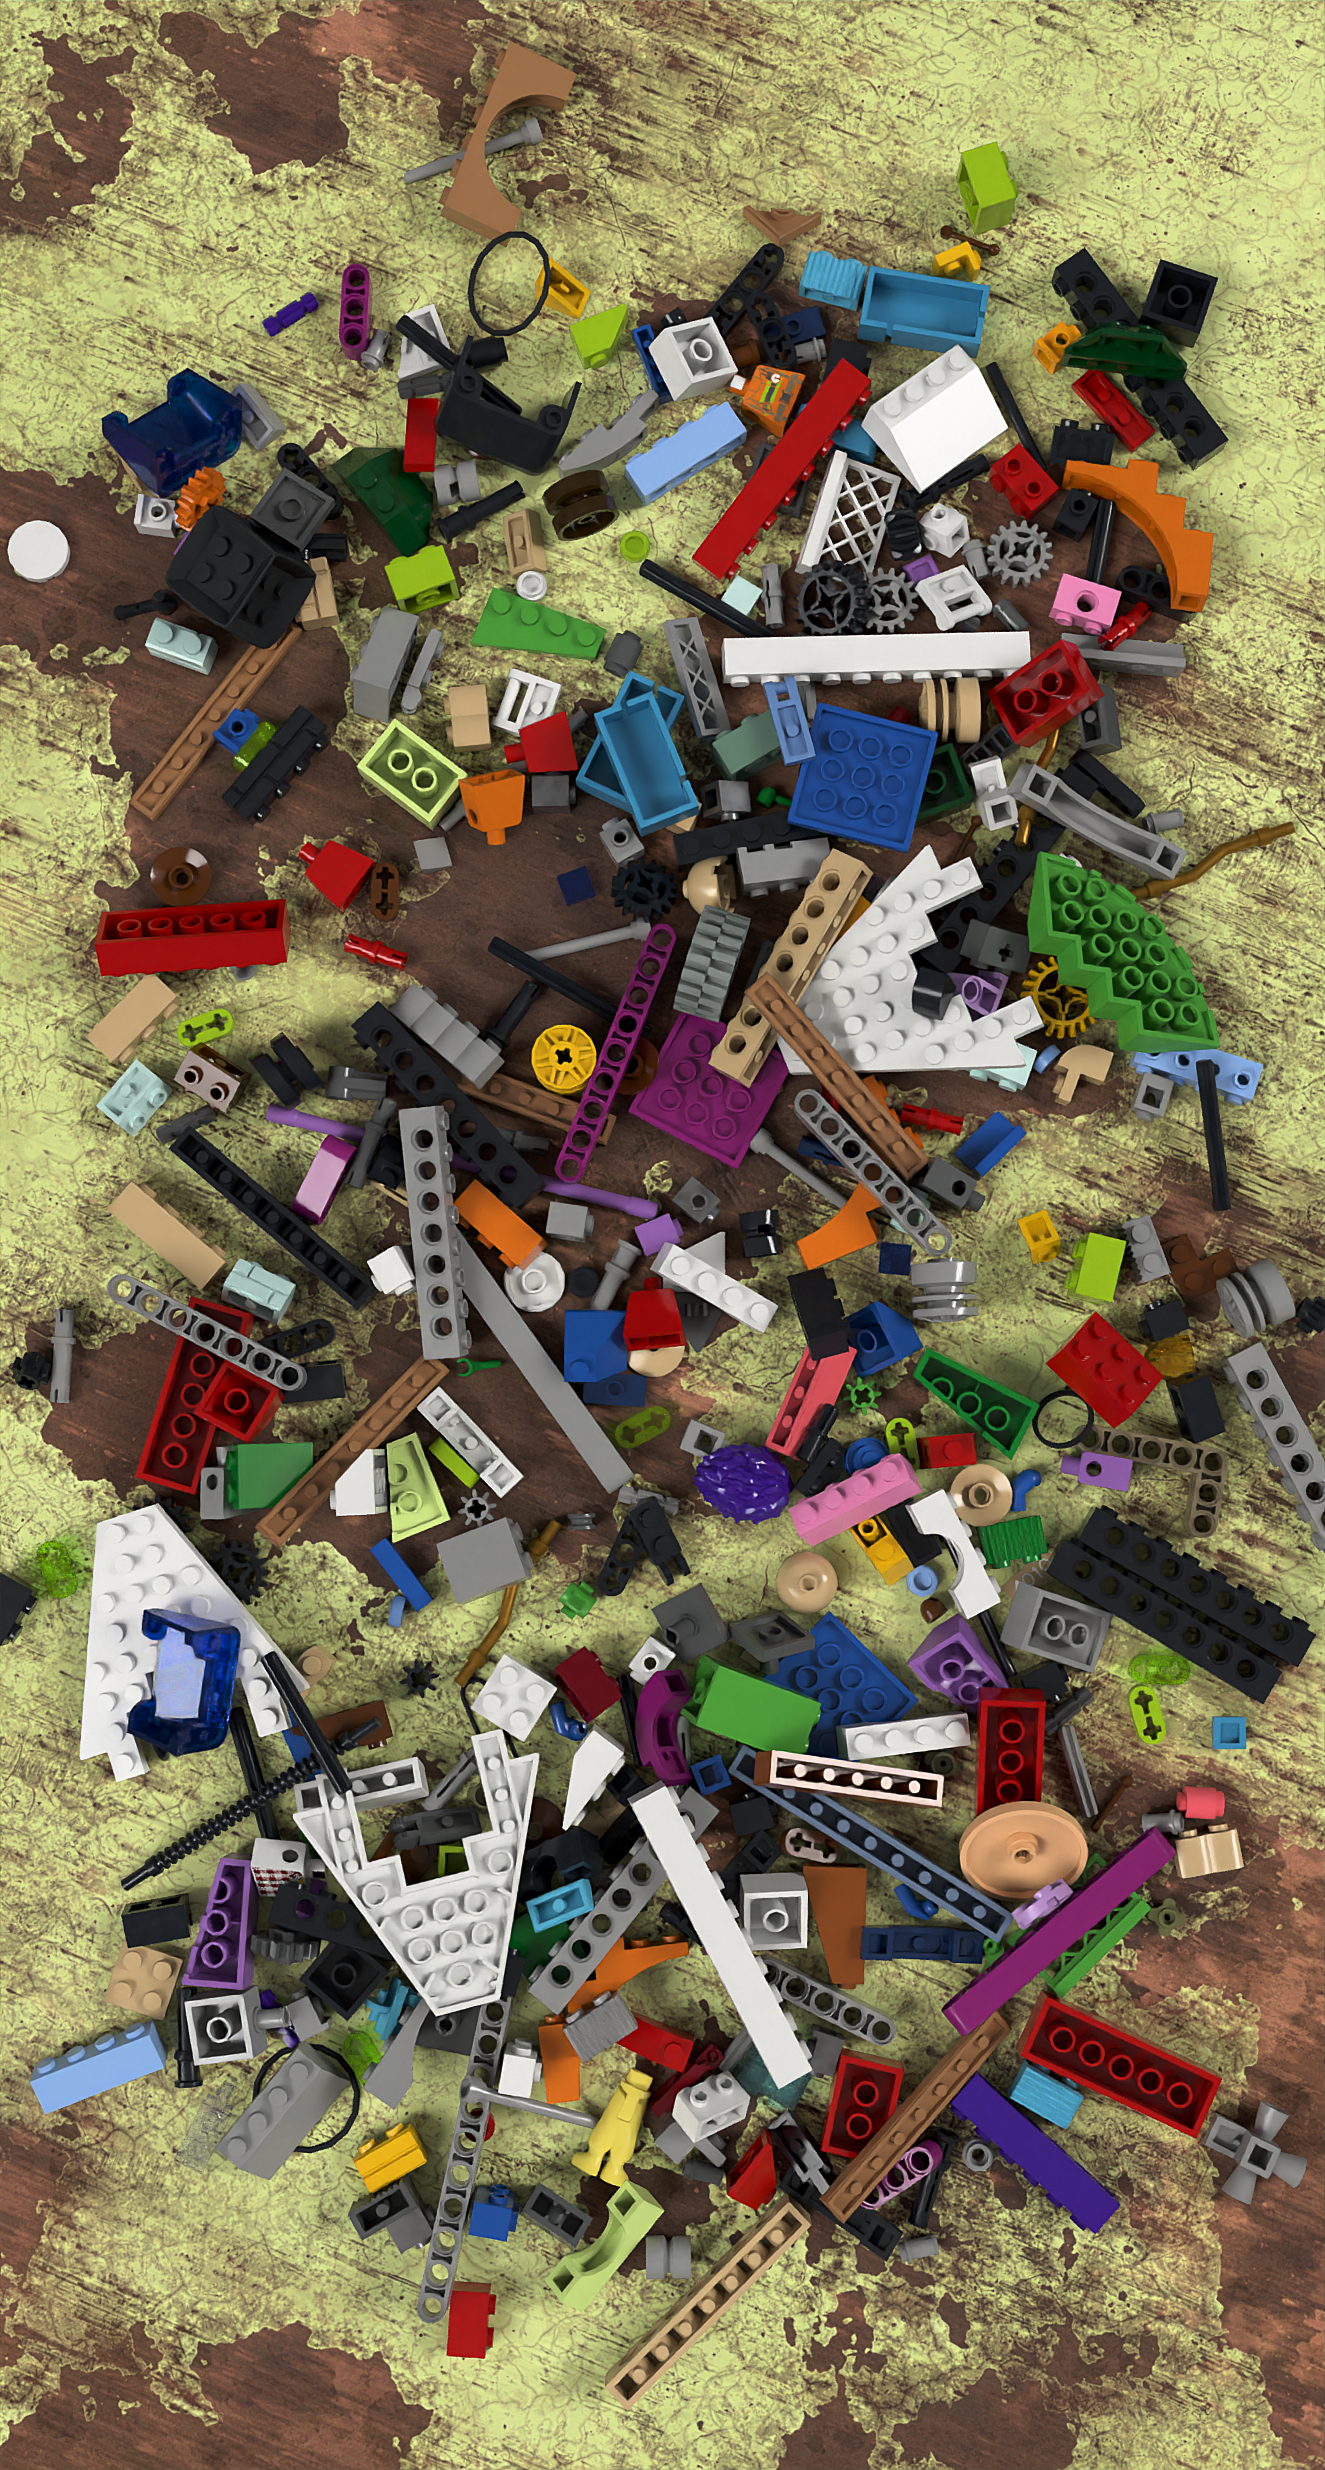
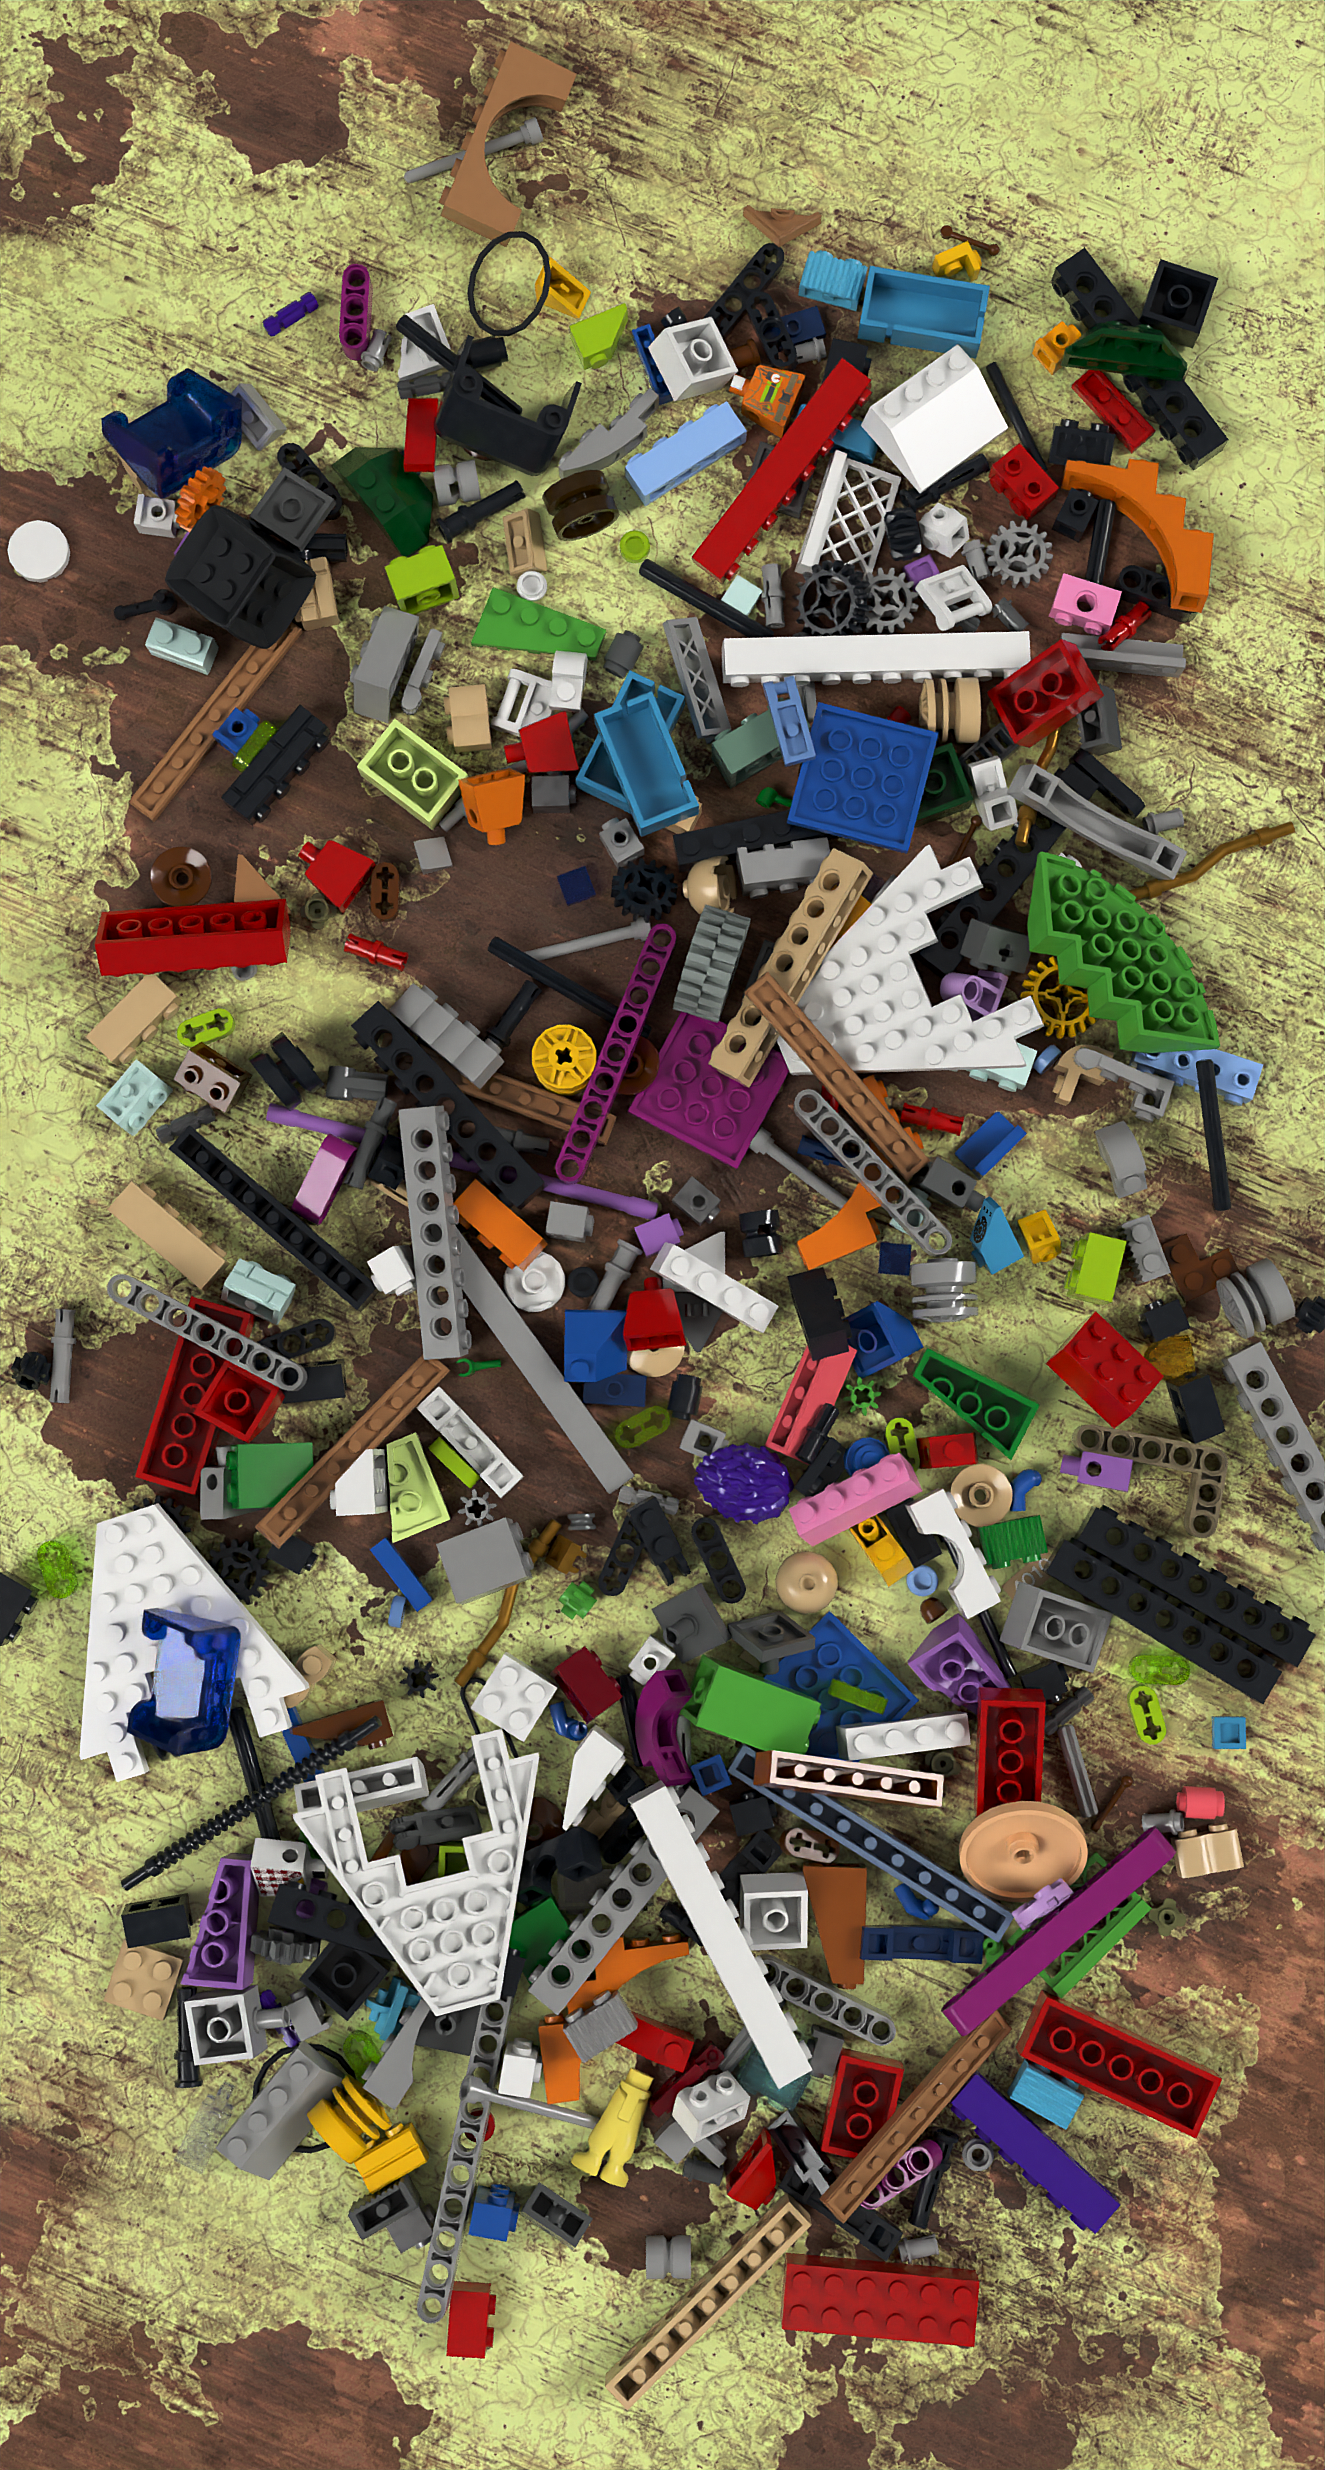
(98, 2066): light blue brick -> none
(251, 885): none -> medium nougat tile
(295, 1554): none -> black brick
(306, 1723): black axle -> none
(317, 902): none -> olive plate
(345, 2122): none -> yellow wheel
(560, 1905): medium azure slope -> none
(564, 1554): none -> pearl gold tile
(568, 681): none -> white brick
(584, 2274): yellowish green arch -> none
(685, 1396): none -> black brick
(721, 1575): none -> black beam
(725, 800): flat silver brick -> none
(857, 1696): none -> clear neon green beam
(879, 2299): none -> red brick
(932, 993): black brick -> none
(986, 187): lime brick -> none
(993, 1239): none -> dark azure slope
(1079, 1438): black piece -> none
(1113, 1070): none -> light grey hinge
(1123, 1158): none -> light grey brick
(1254, 2151): light grey brick -> none

